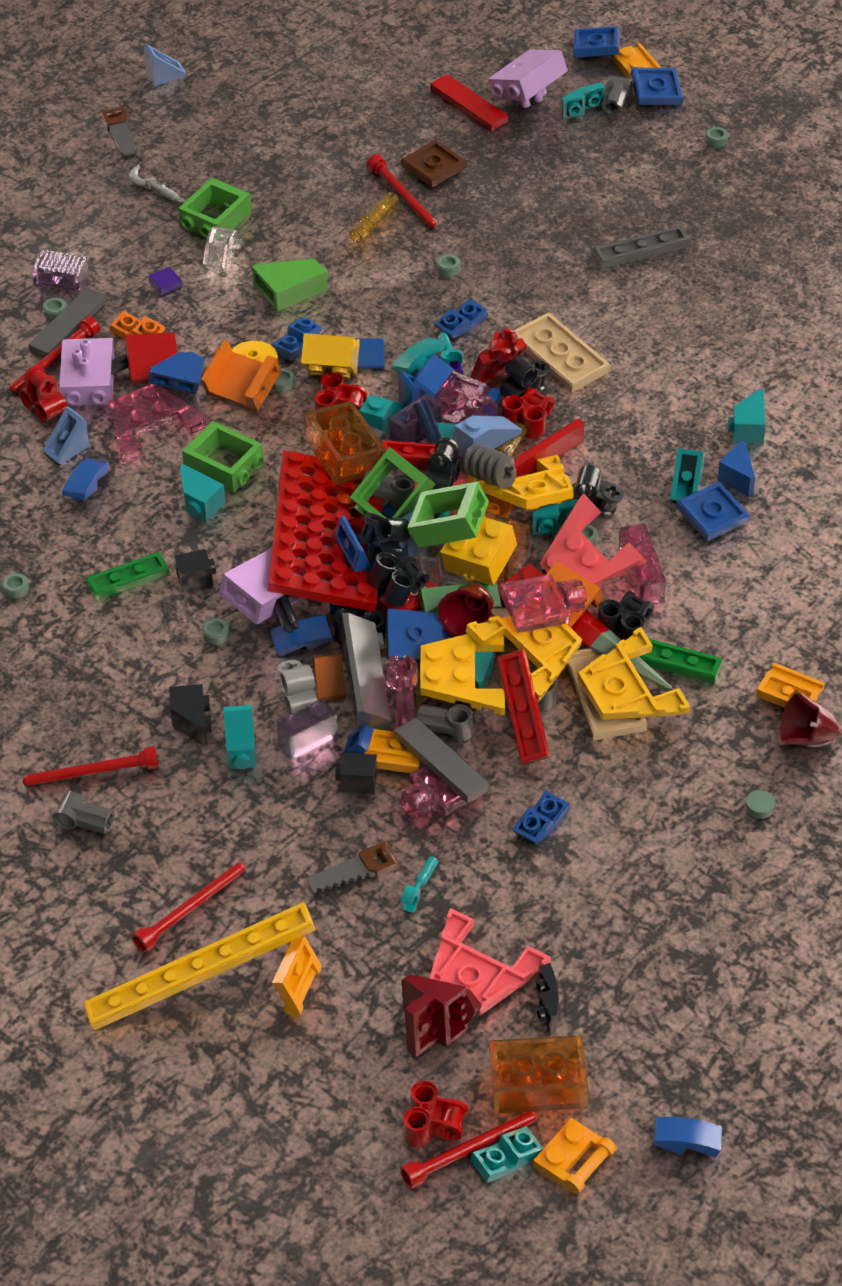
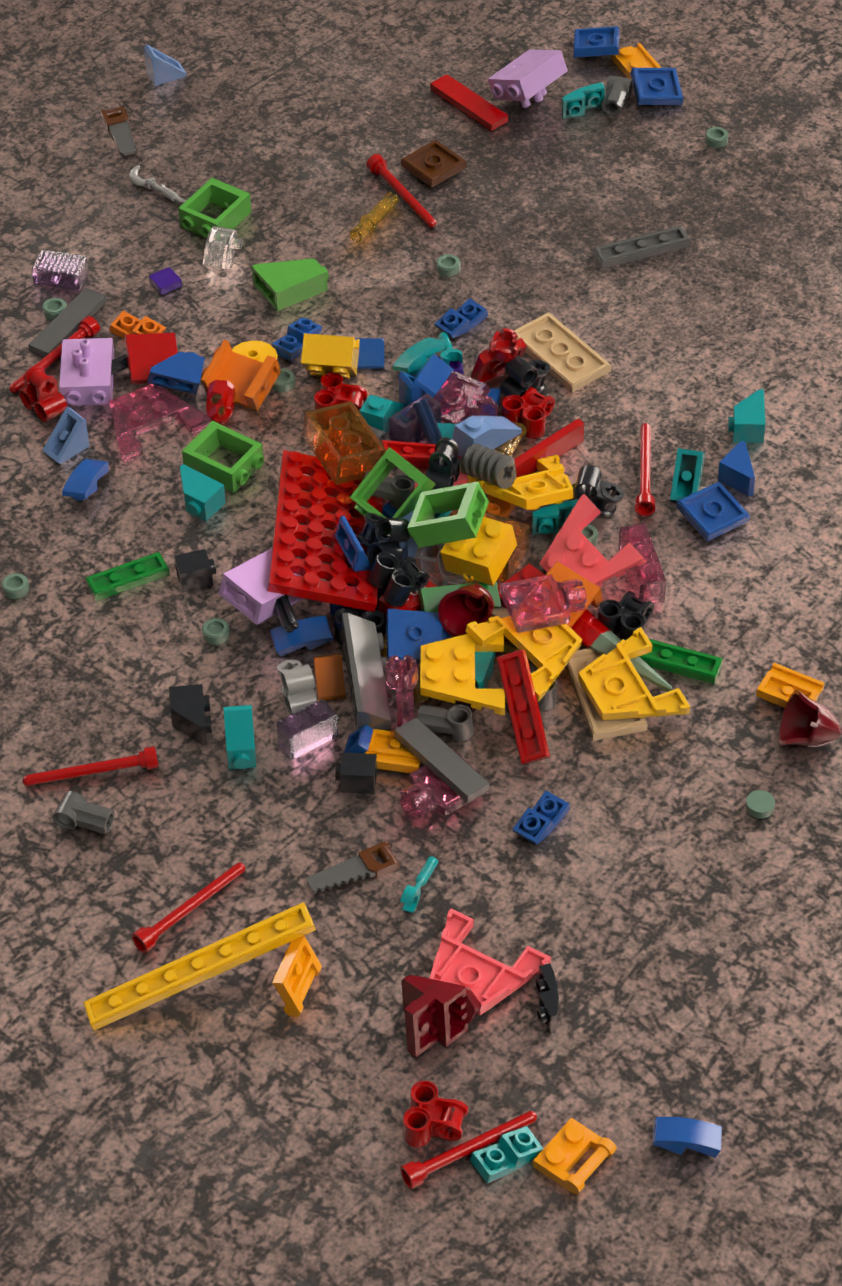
(220, 401): none -> red rock
(538, 1074): clear orange brick -> none
(645, 502): none -> red piece

